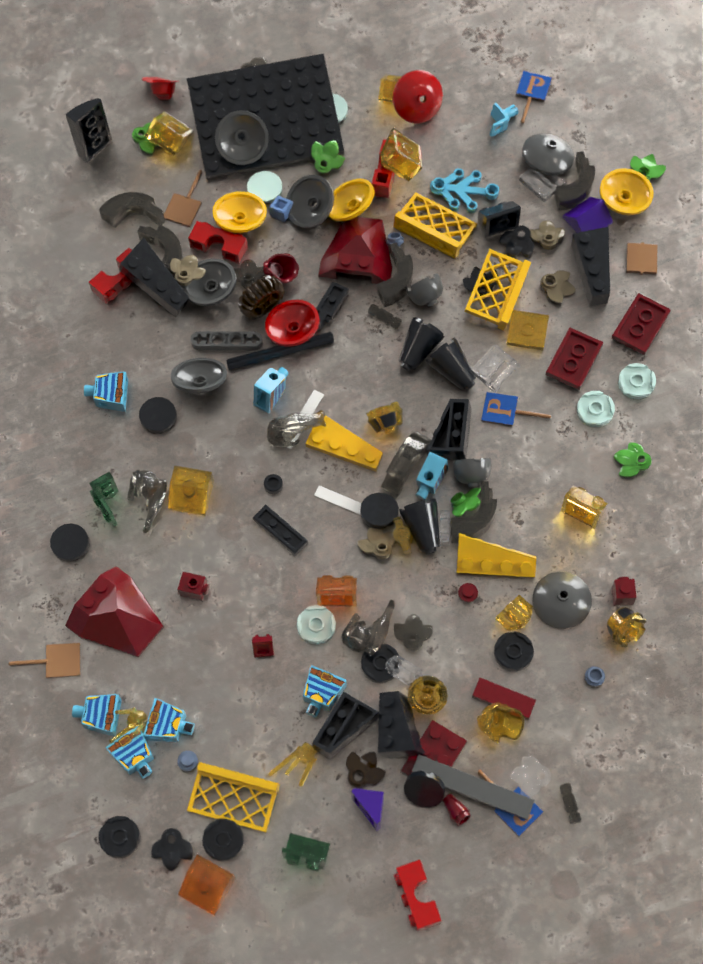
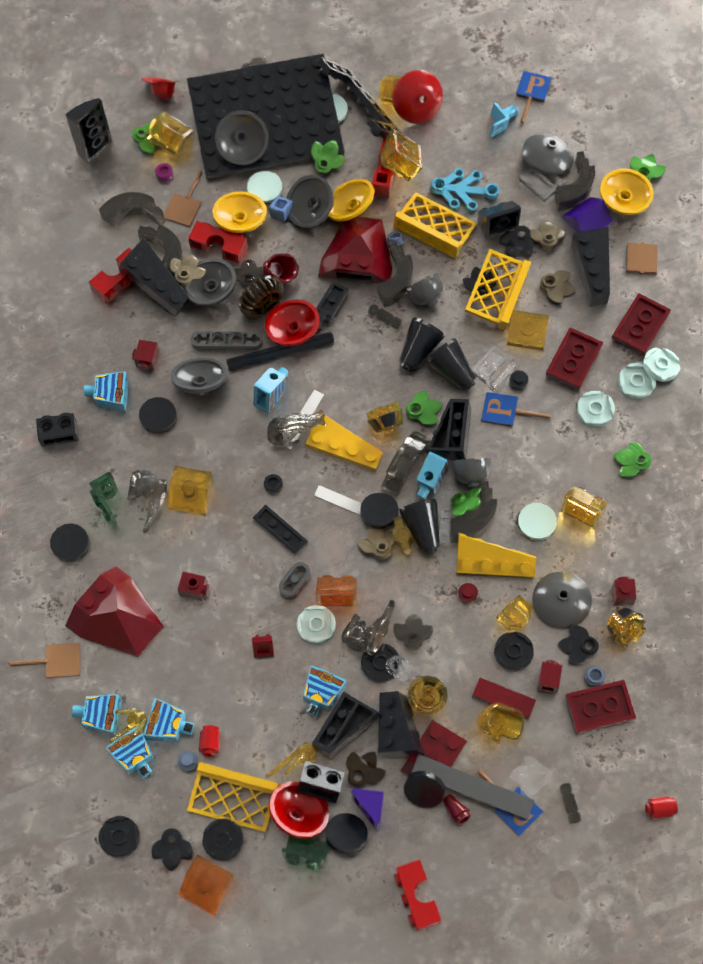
(57, 434): none -> black brick
(146, 355): none -> dark red brick
(164, 172): none -> magenta tile
(209, 740): none -> red brick
(292, 580): none -> dark grey plate
(310, 812): none -> red dish
(319, 784): none -> black brick
(346, 833): none -> black tile
(380, 122): none -> black plate
(427, 409): none -> bright green plate
(519, 379): none -> black plate
(537, 521): none -> light aqua tile
(550, 676): none -> dark red brick
(576, 644): none -> black plate
(600, 706): none -> dark red plate
(661, 364): none -> light aqua tile
(661, 807): none -> red brick

